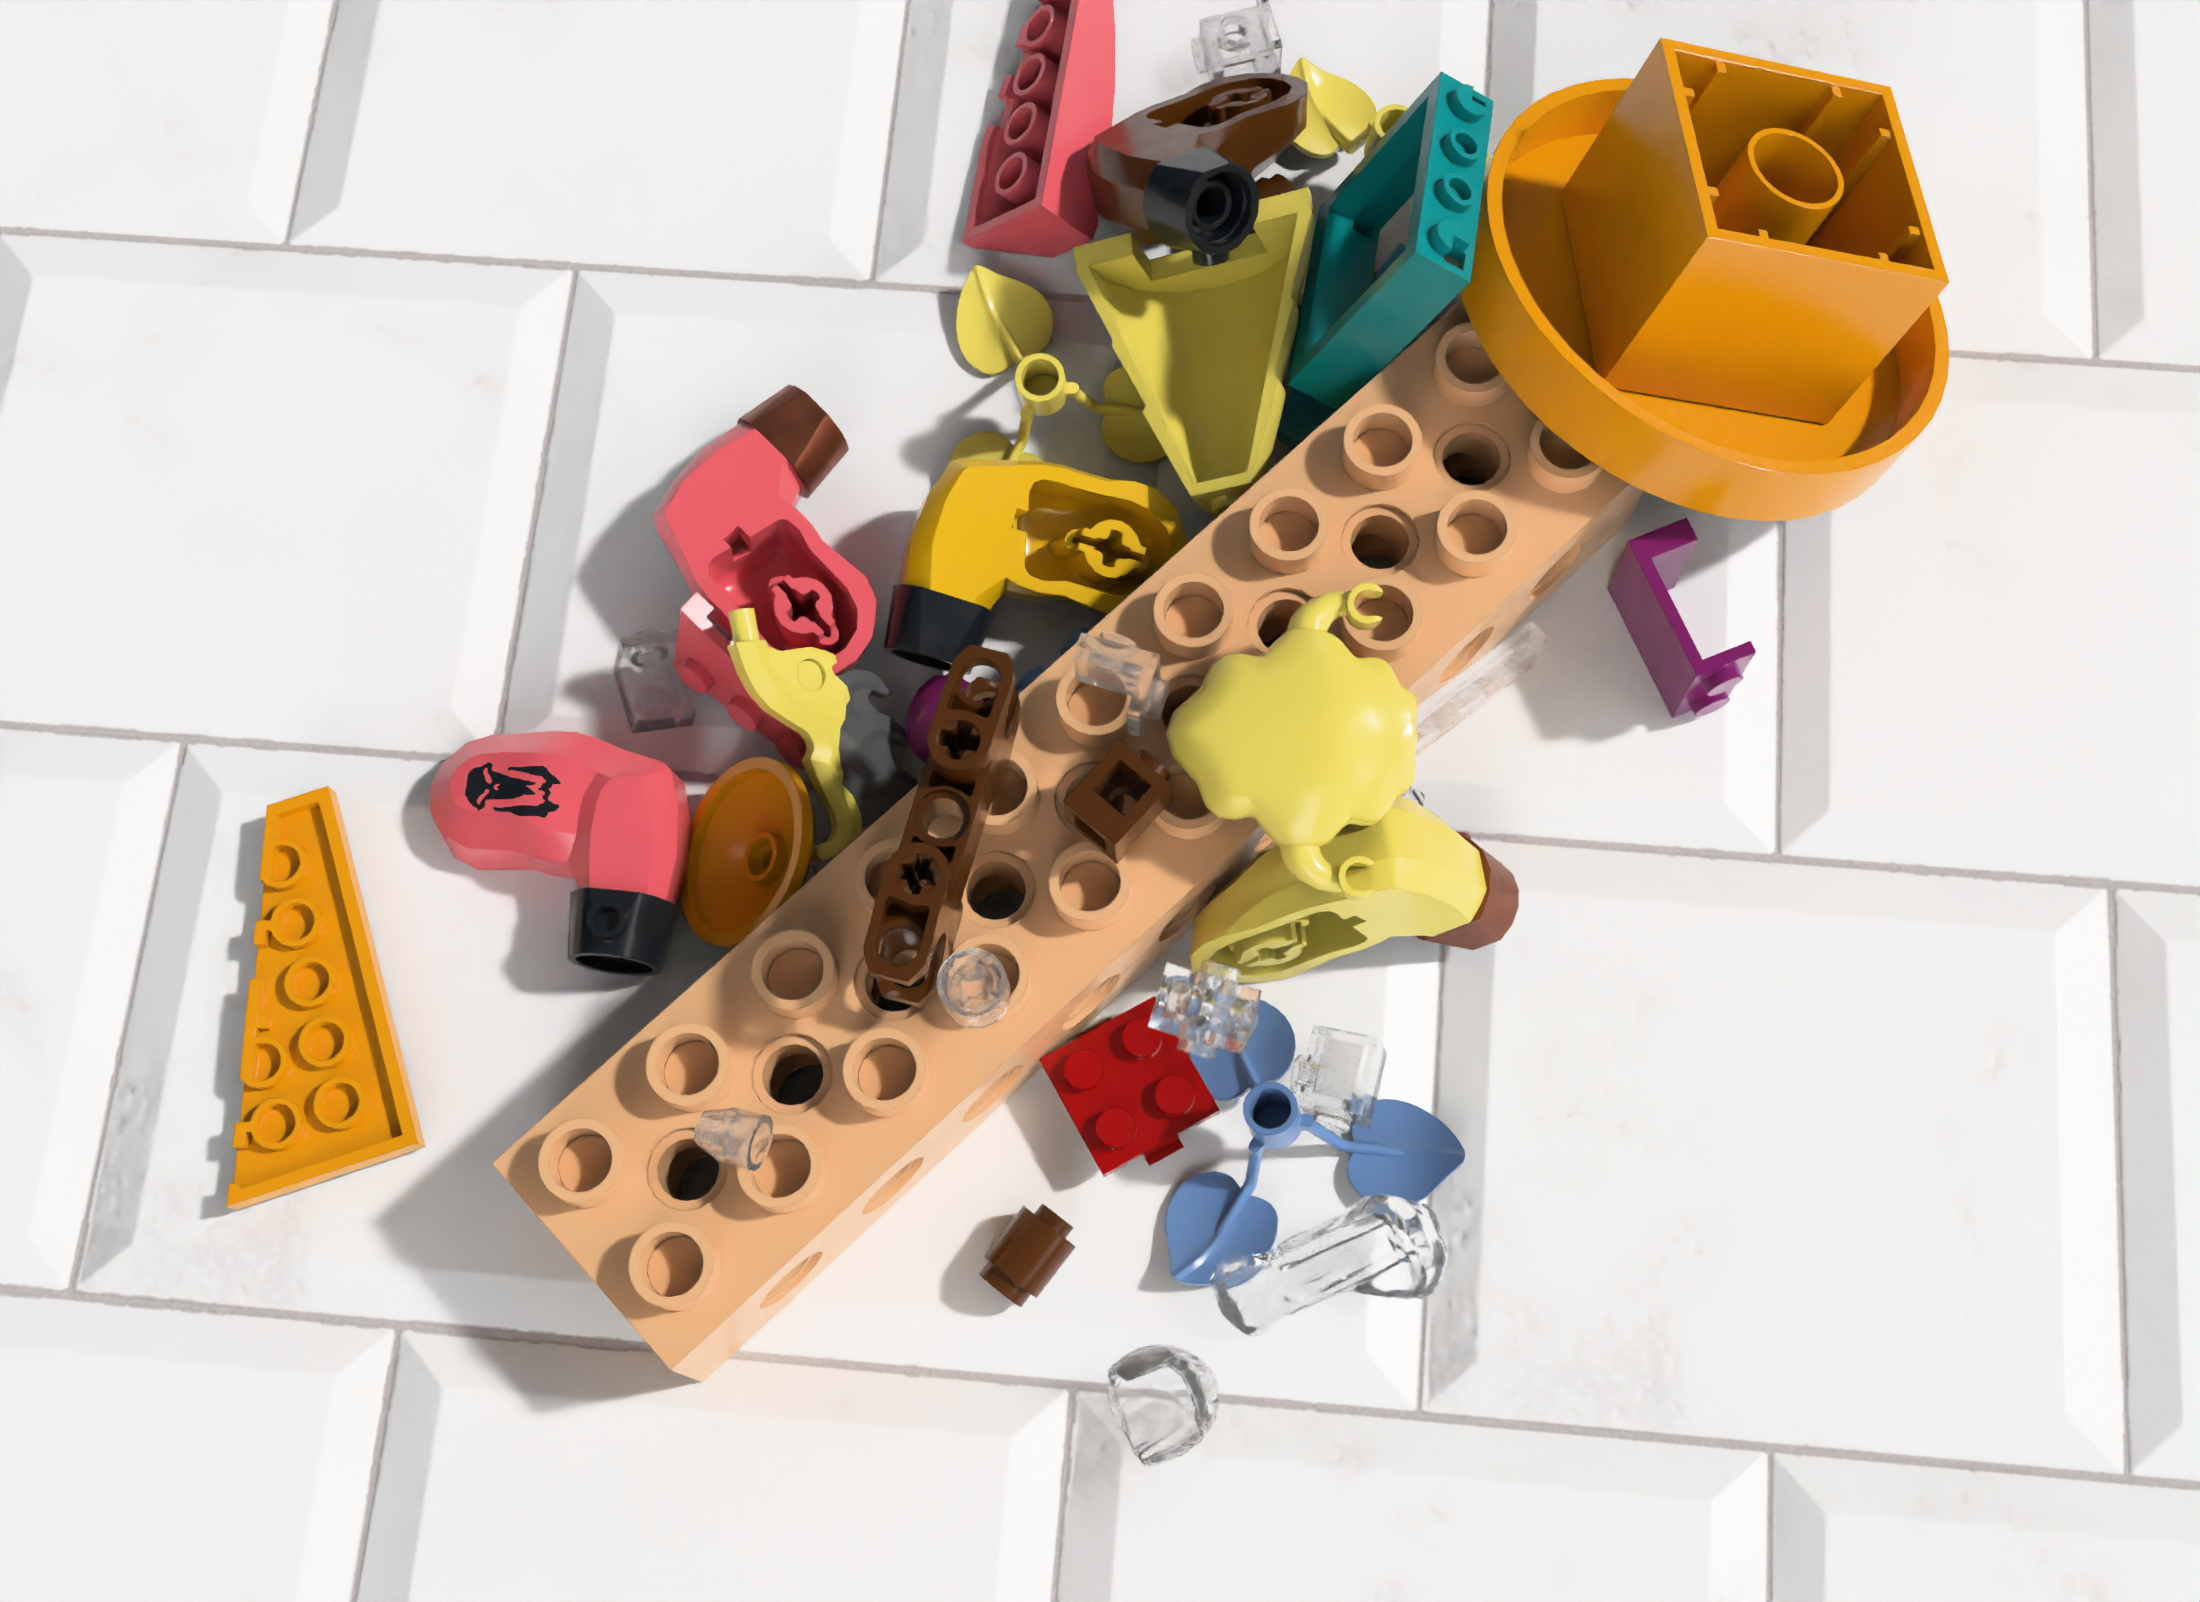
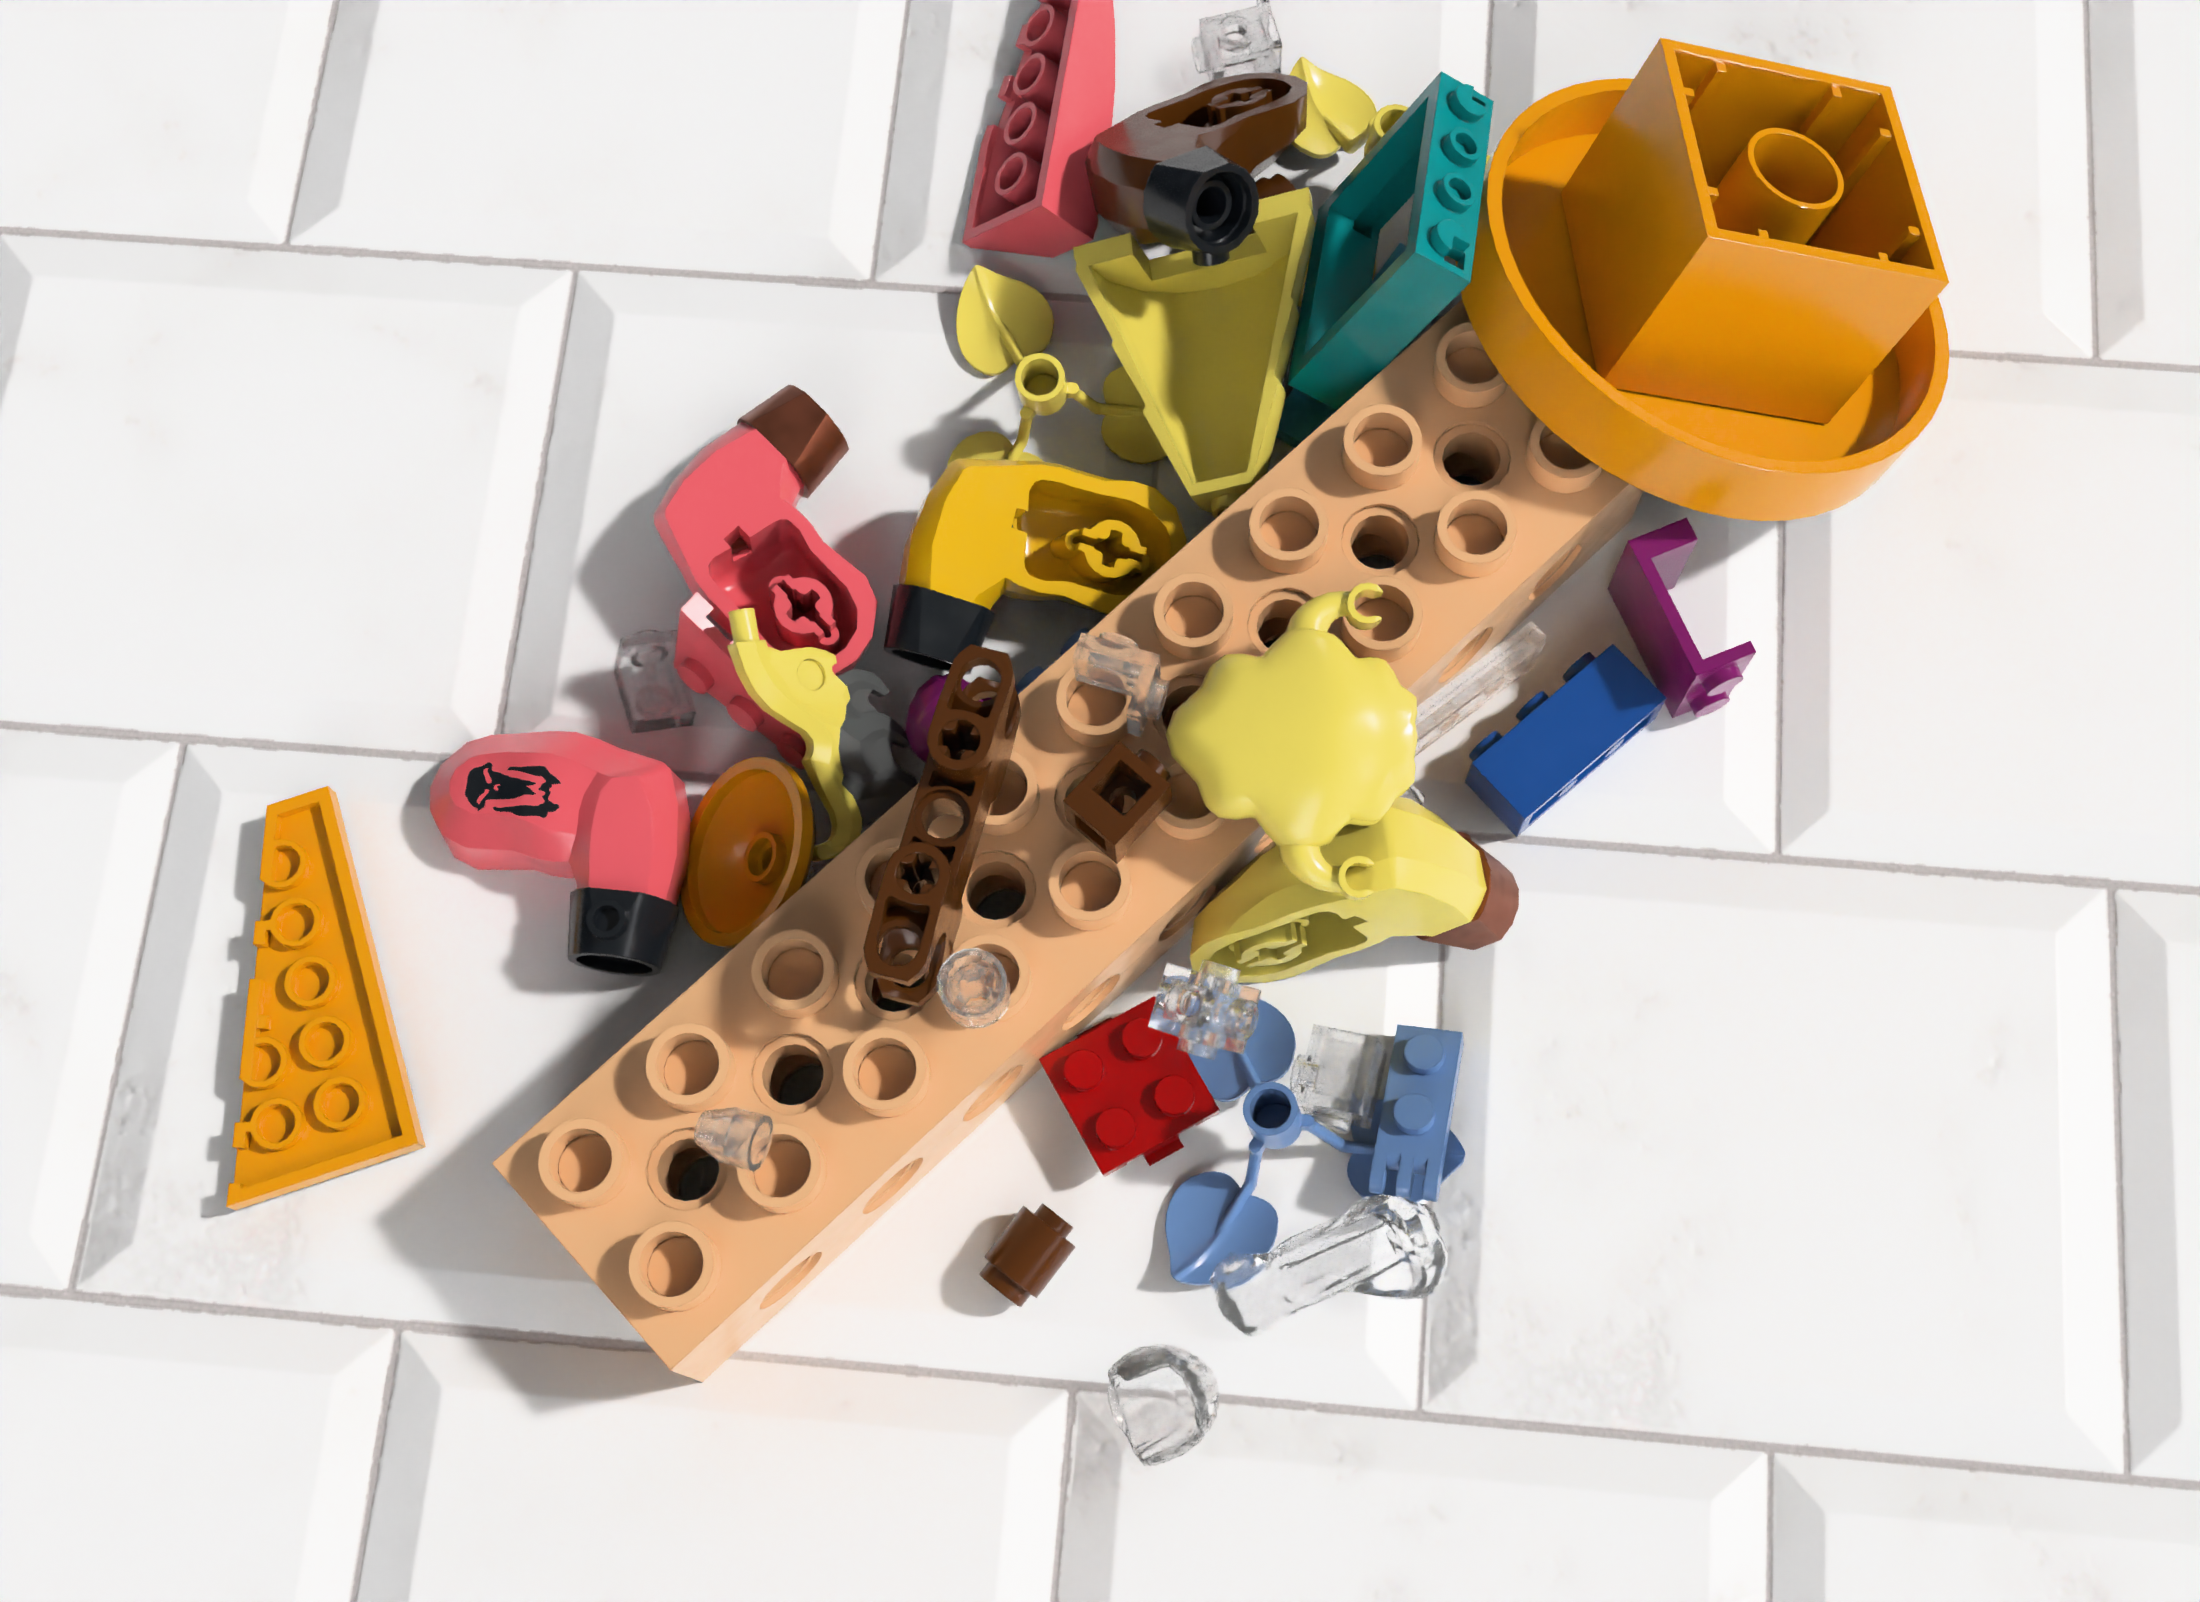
(1417, 1110): none -> medium blue hinge
(1562, 737): none -> blue brick

